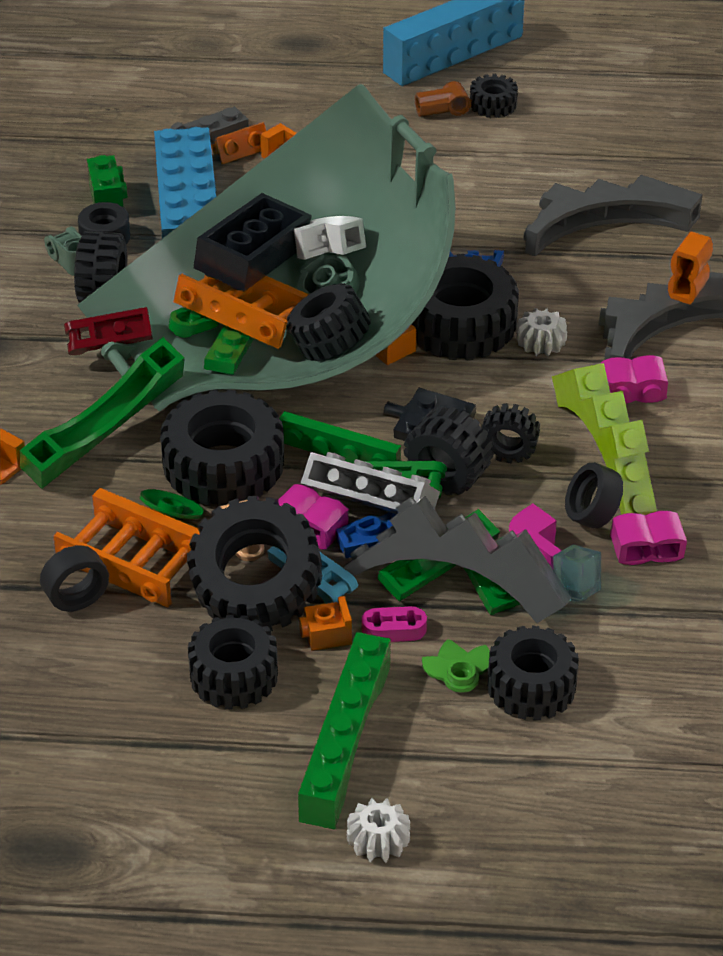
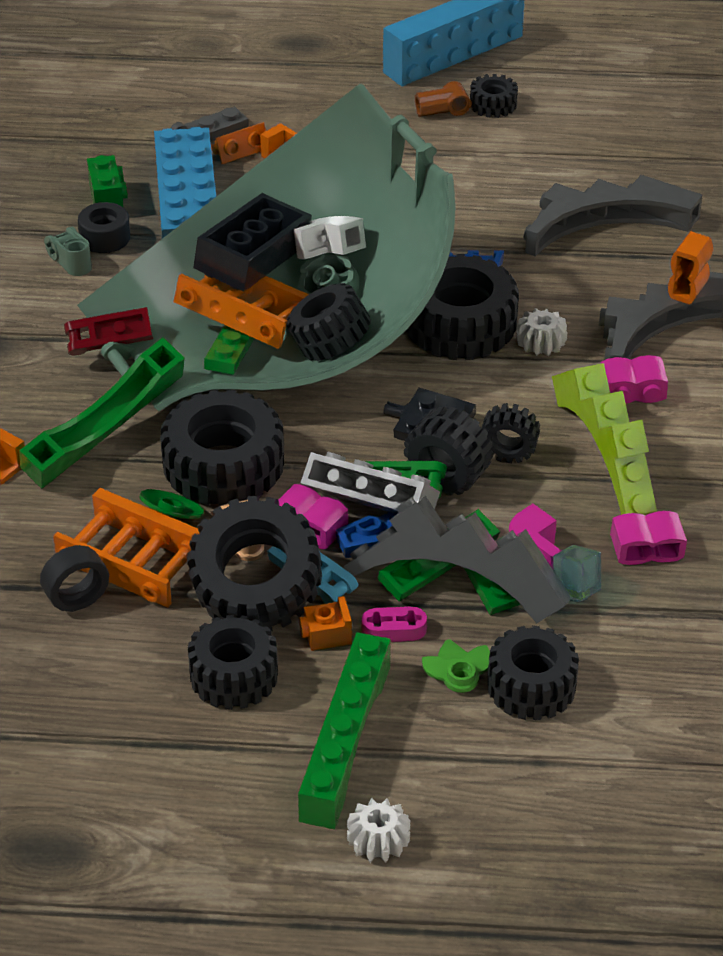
(97, 261): black tyre -> none
(186, 322): green plate -> none
(325, 438): green plate -> none
(400, 348): orange panel -> none
(607, 497): black tyre -> none

